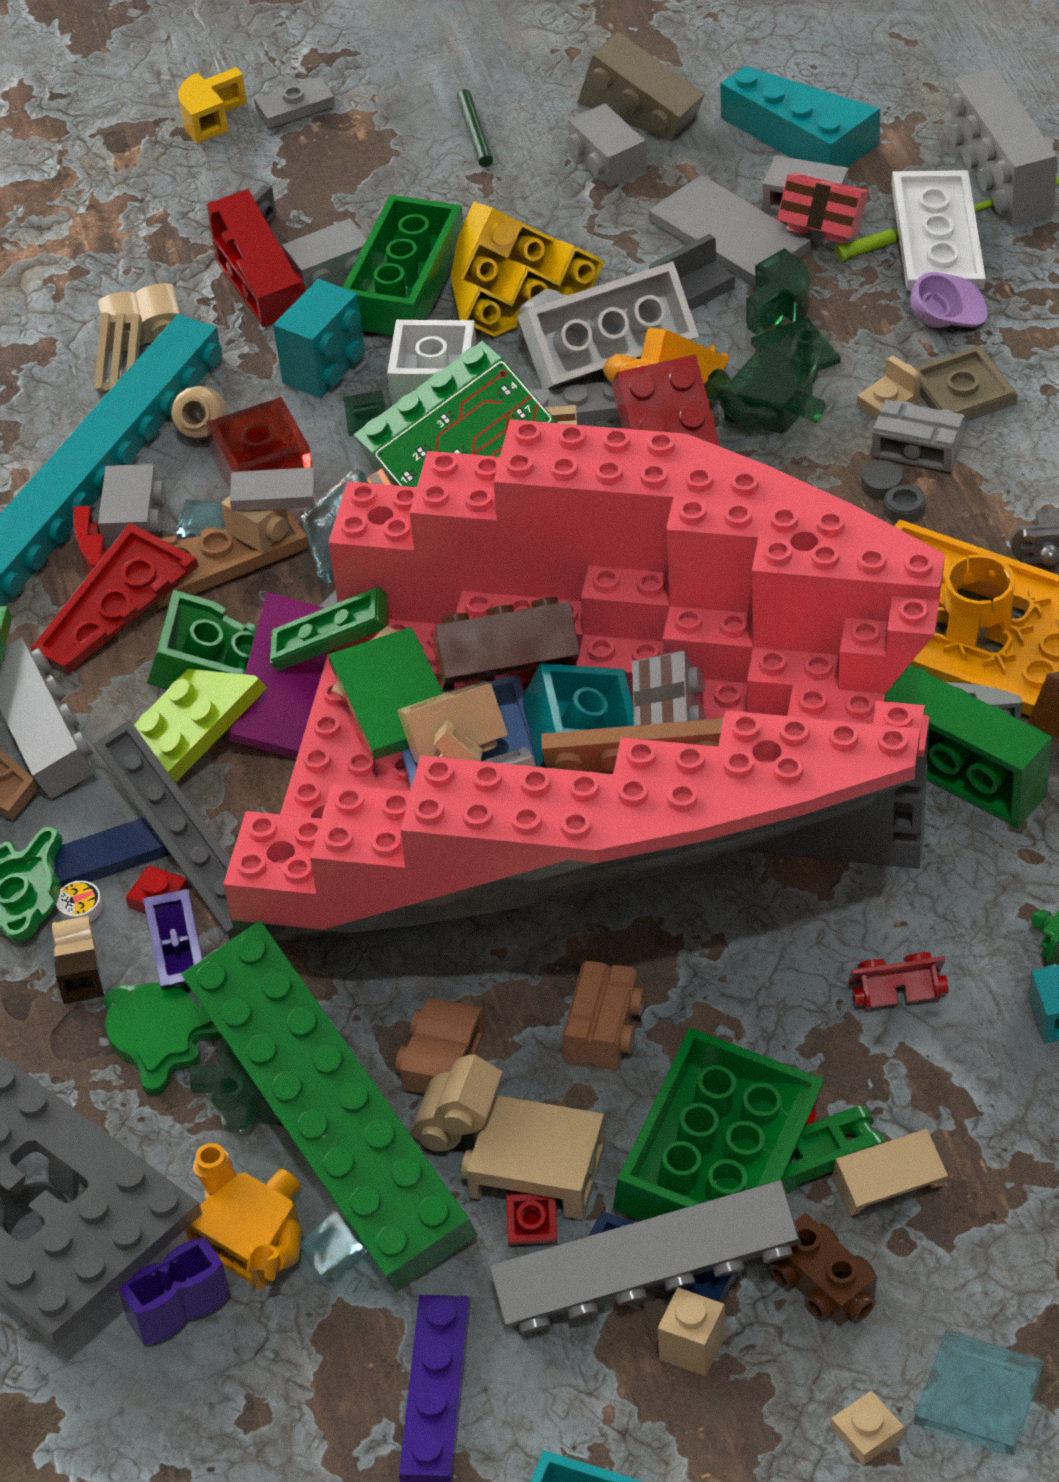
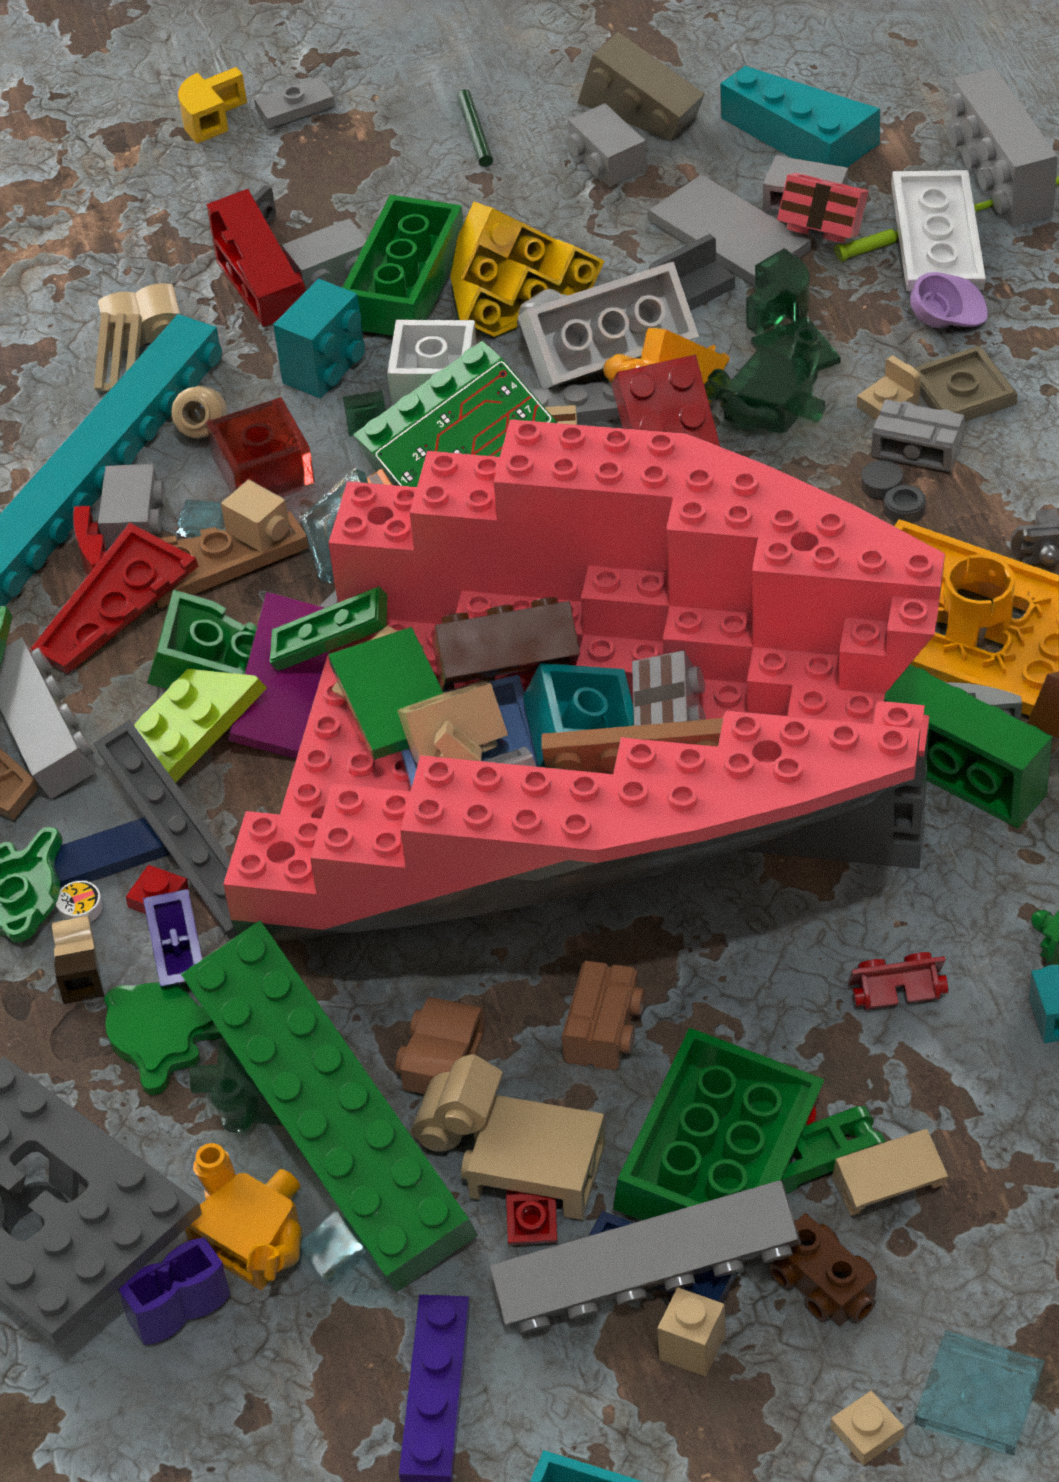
(272, 489): light grey tile -> none

